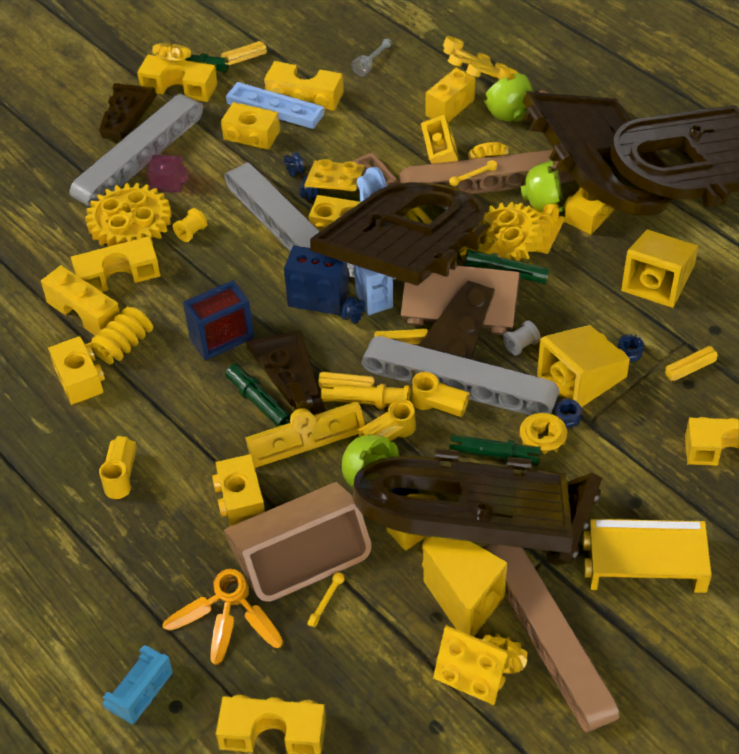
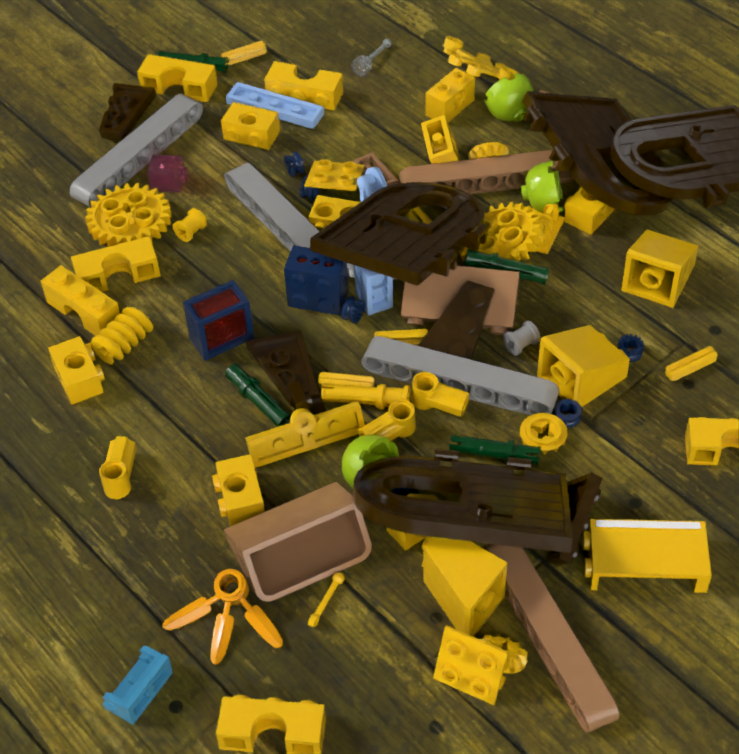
(171, 52): yellow gear -> none
(491, 166): yellow hinge -> none

